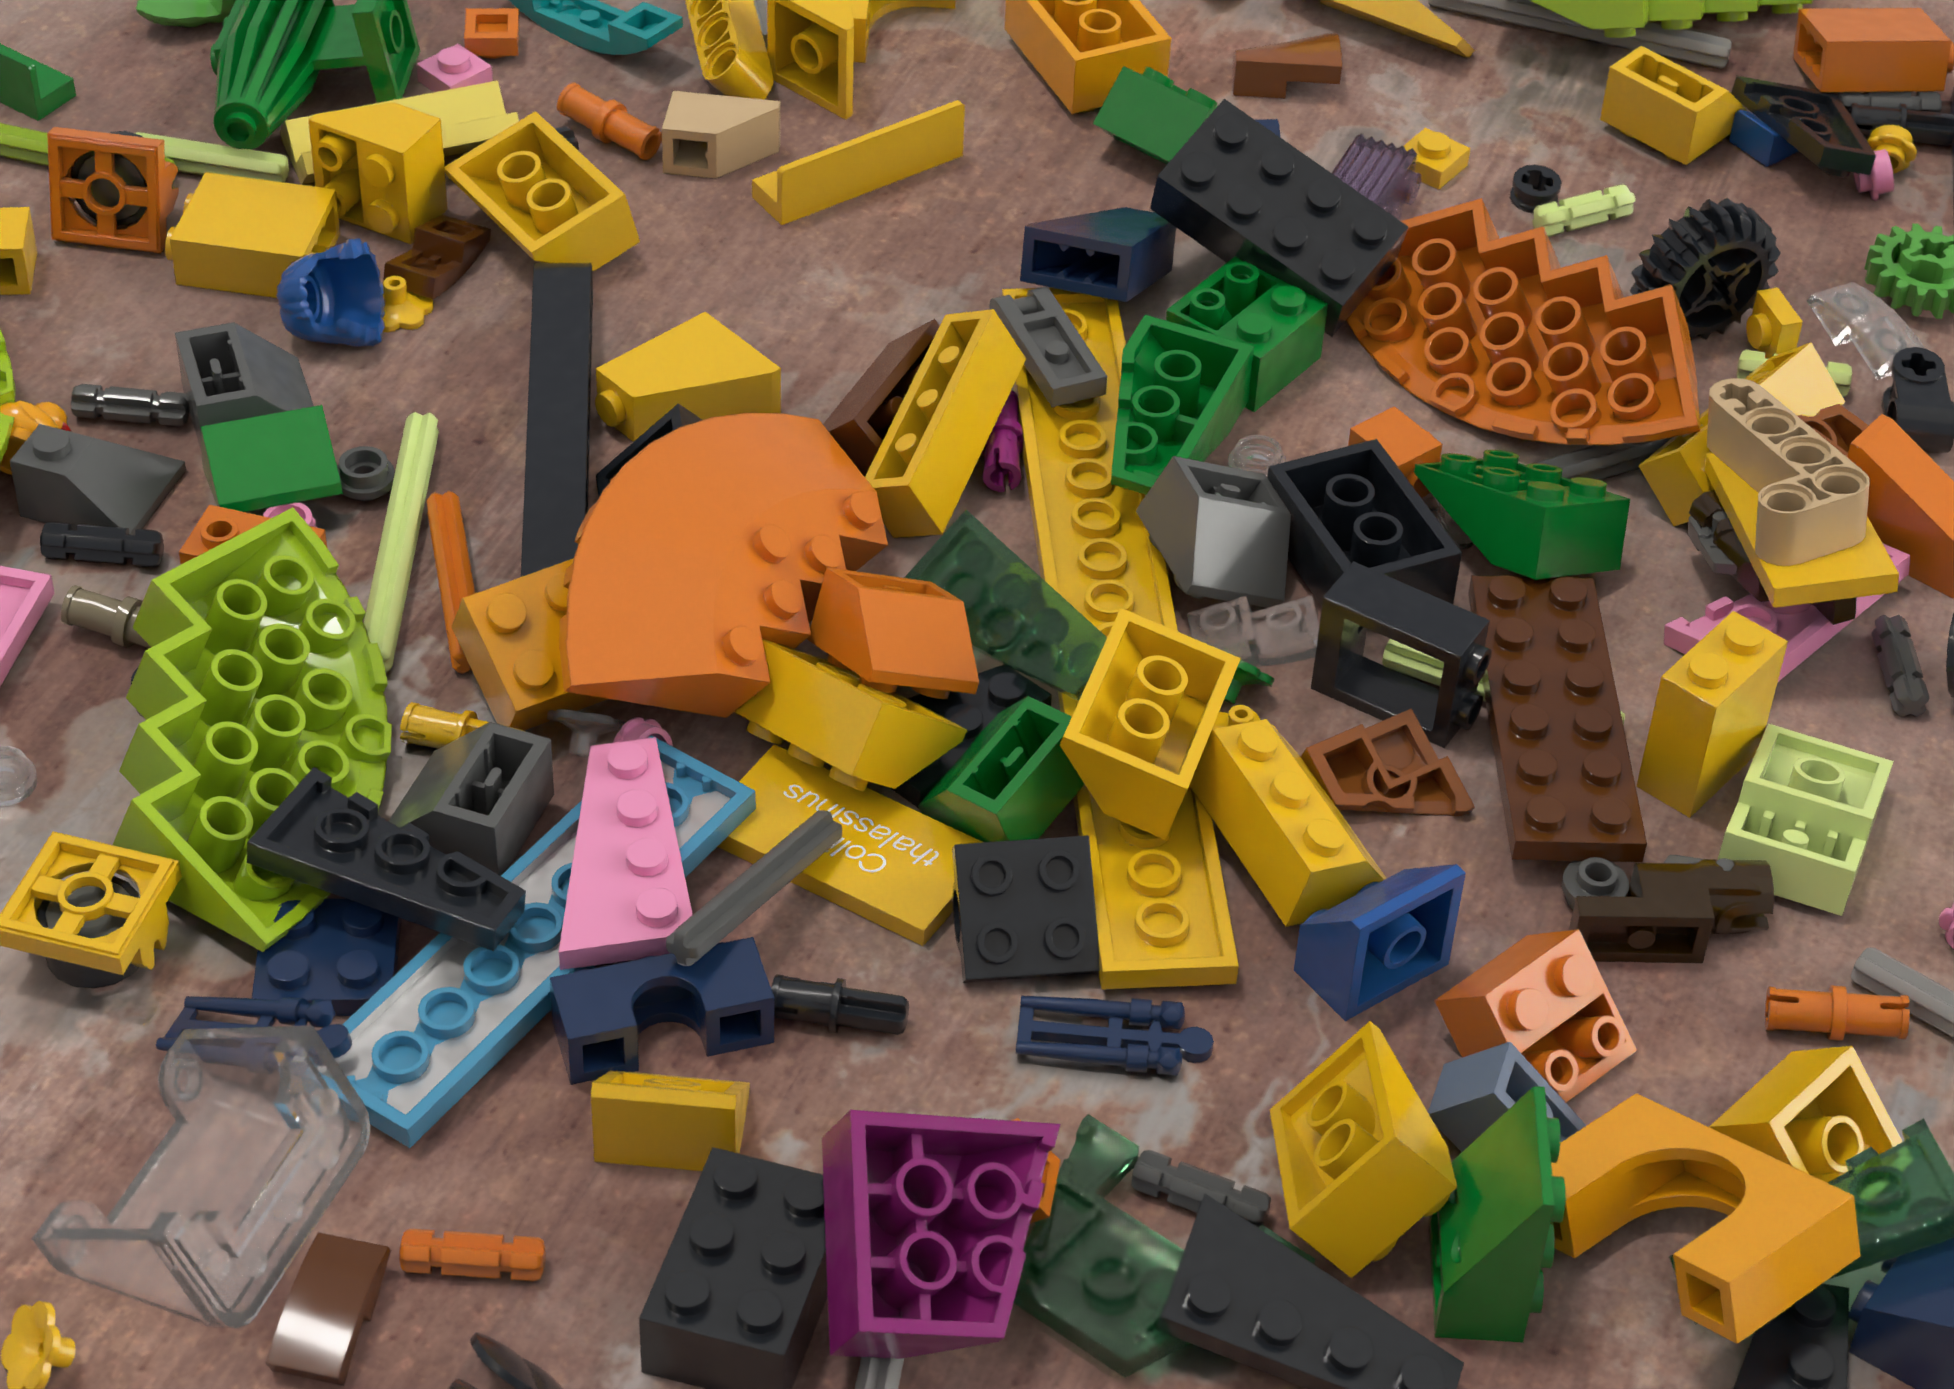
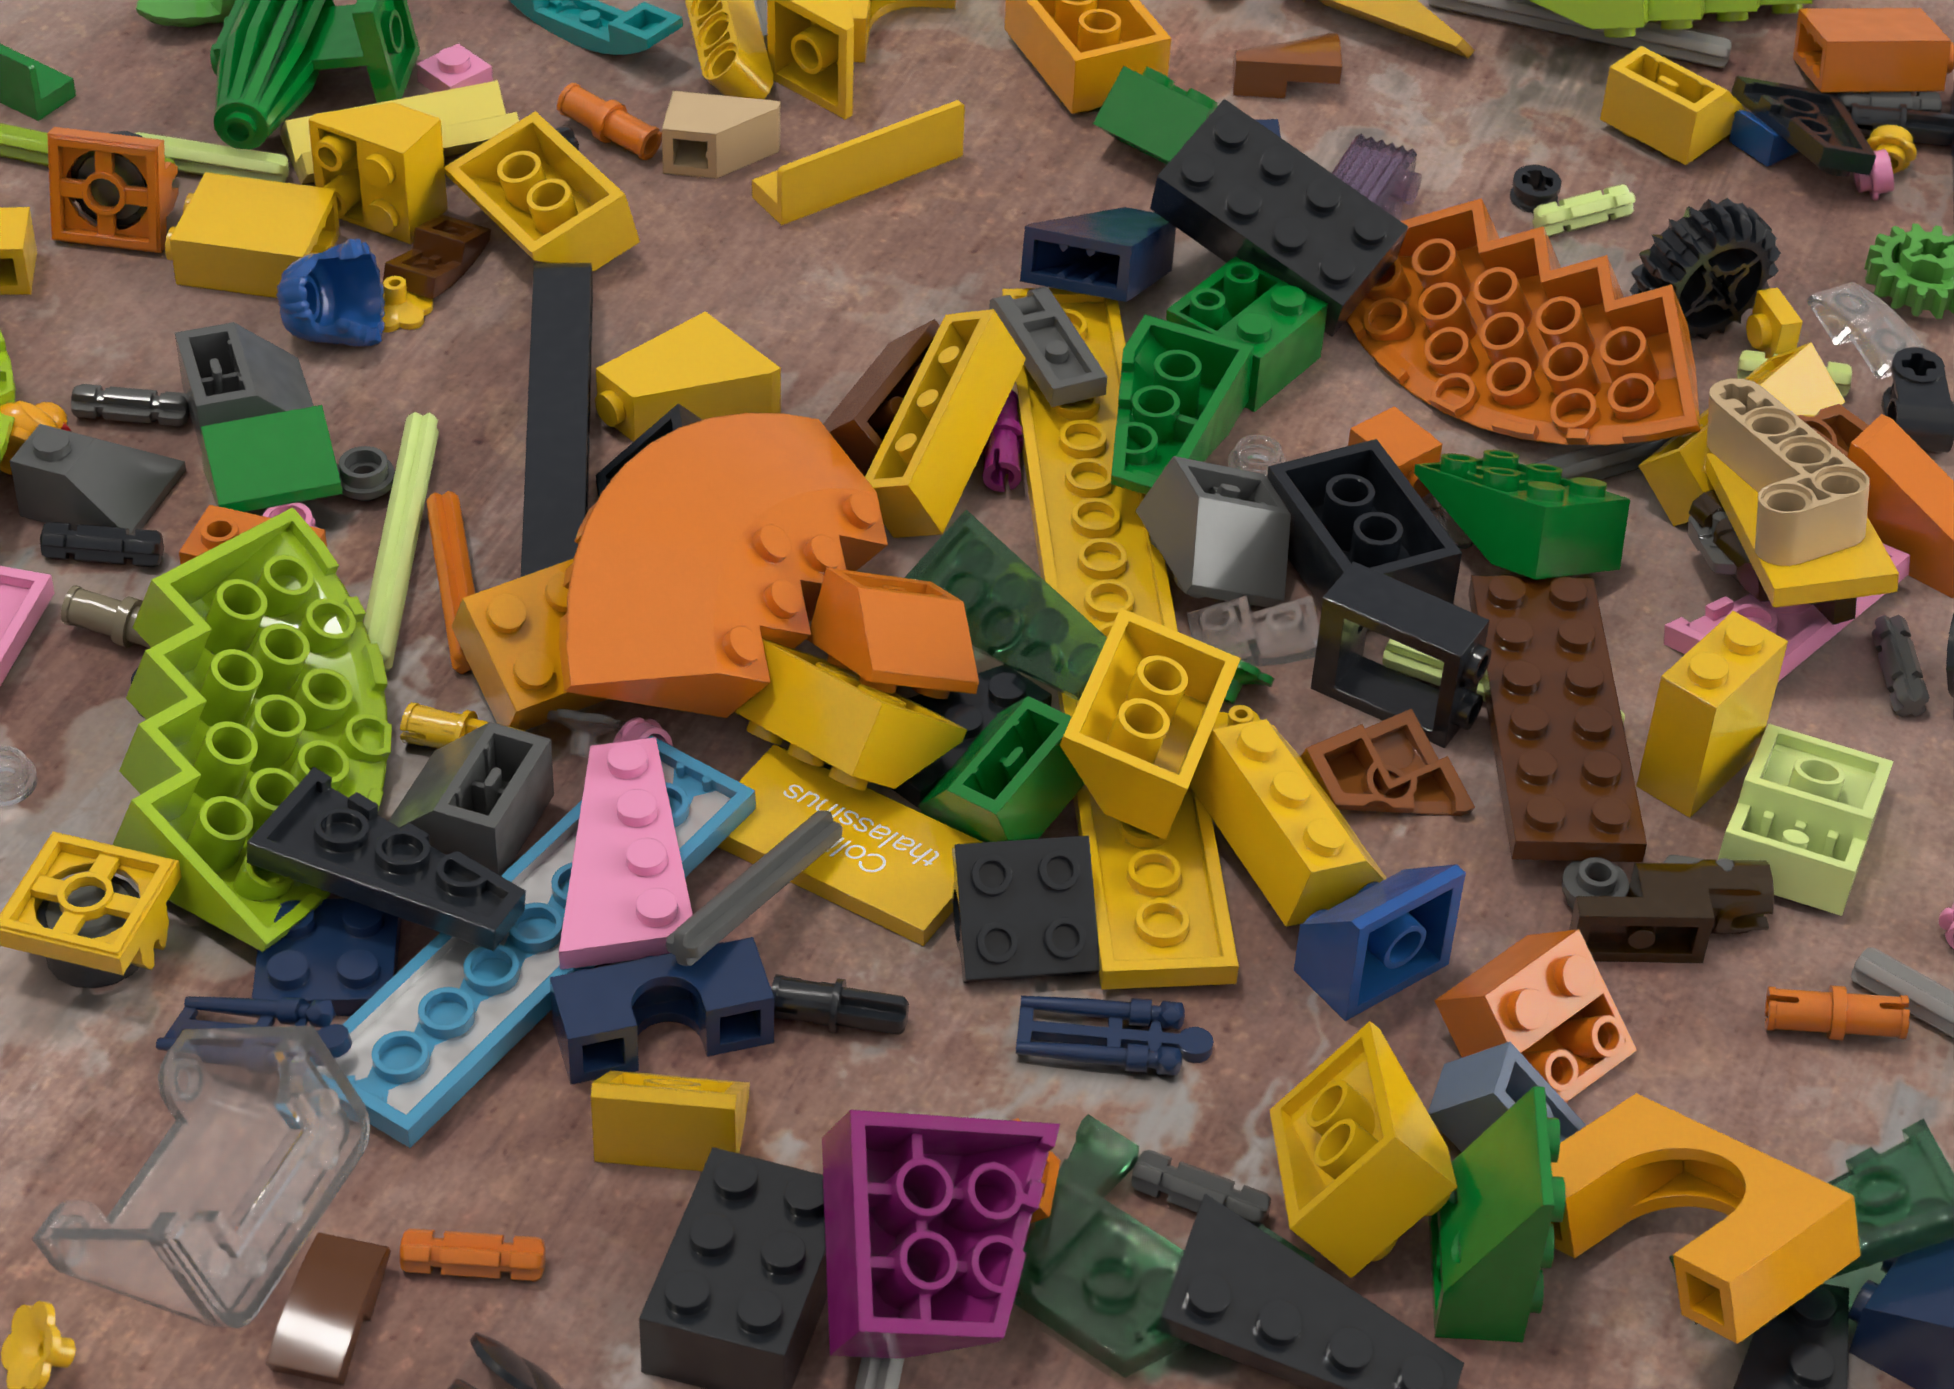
(492, 32): orange plate -> none
(1438, 157): yellow plate -> none
(1812, 1113): yellow slope -> none

